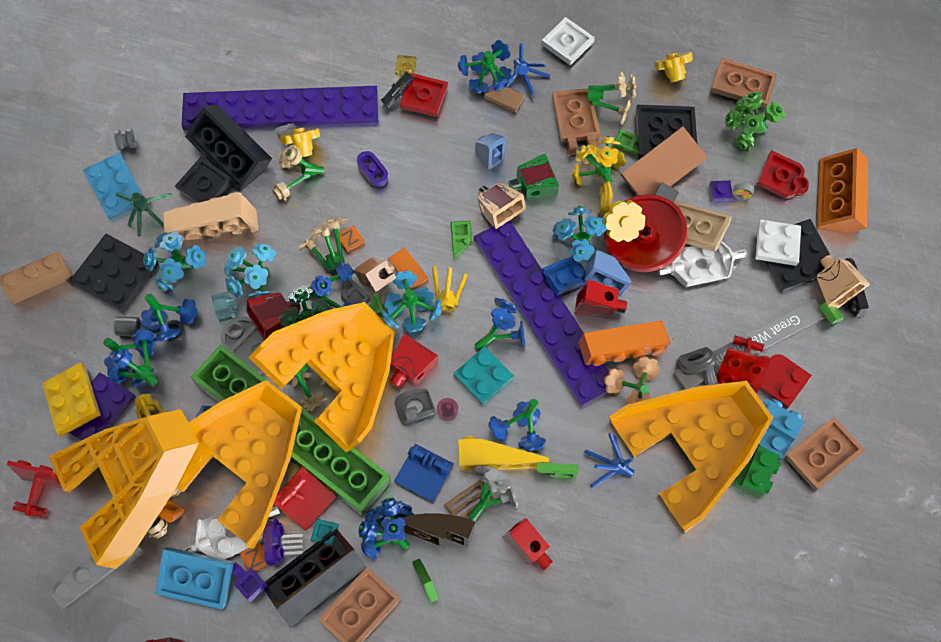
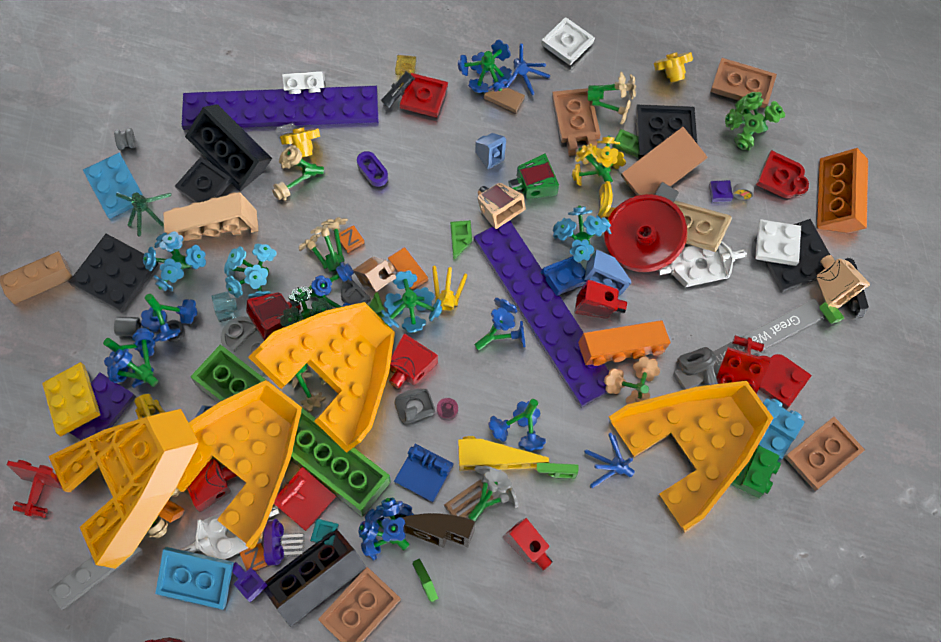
(210, 485): none -> red torso
(296, 81): none -> white plate
(483, 375): teal plate -> none
(624, 220): yellow plant -> none

